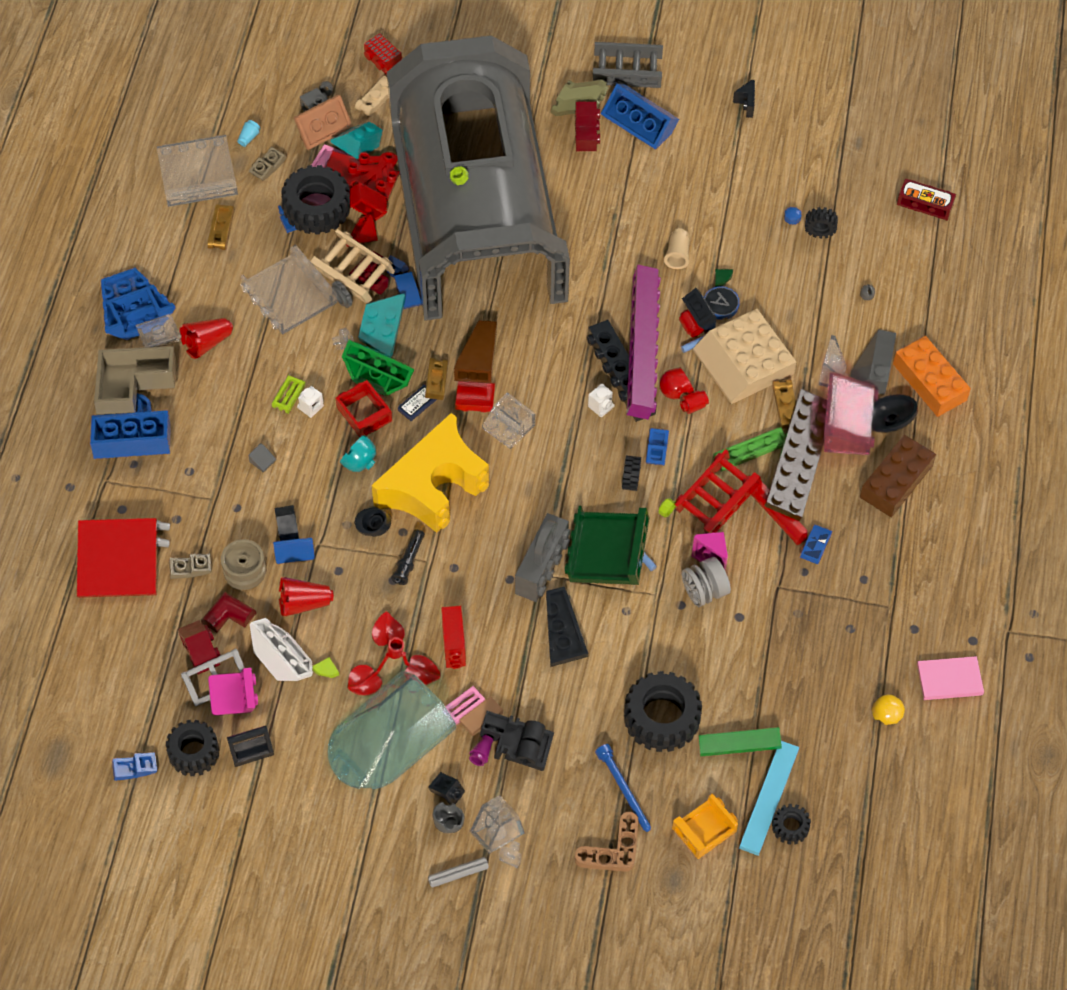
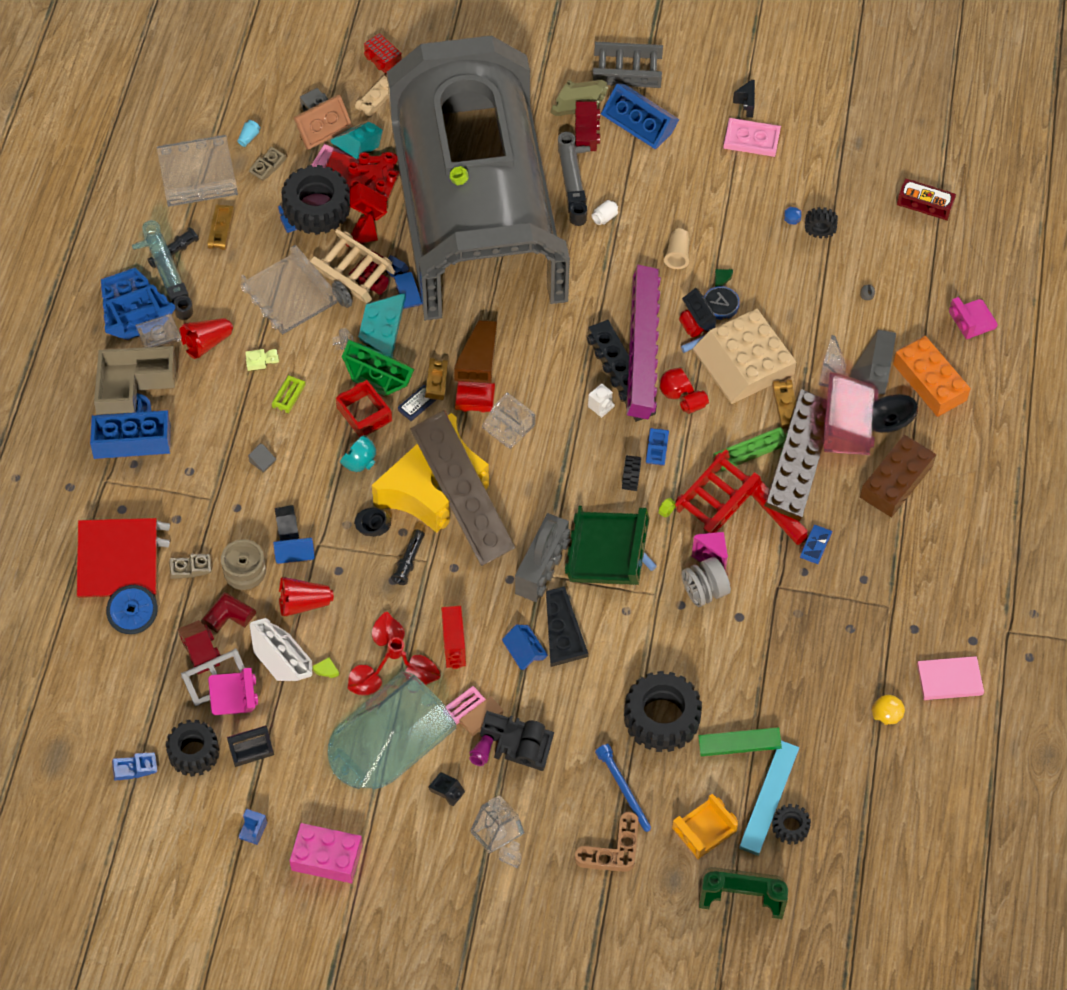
(131, 622): none -> blue wheel
(166, 267): none -> clear light blue piece
(179, 243): none -> black pin
(253, 827): none -> blue panel
(258, 358): none -> yellowish green plate
(307, 399): white brick -> none
(322, 88): dark grey hinge -> none
(326, 853): none -> dark pink brick
(448, 818): dark grey hair -> none
(458, 872): light grey axle -> none
(462, 488): none -> dark brown plate
(524, 646): none -> blue panel
(572, 178): none -> dark grey piece
(605, 212): none -> white brick
(752, 137): none -> bright pink tile
(770, 887): none -> dark green windscreen
(972, 317): none -> dark pink bracket

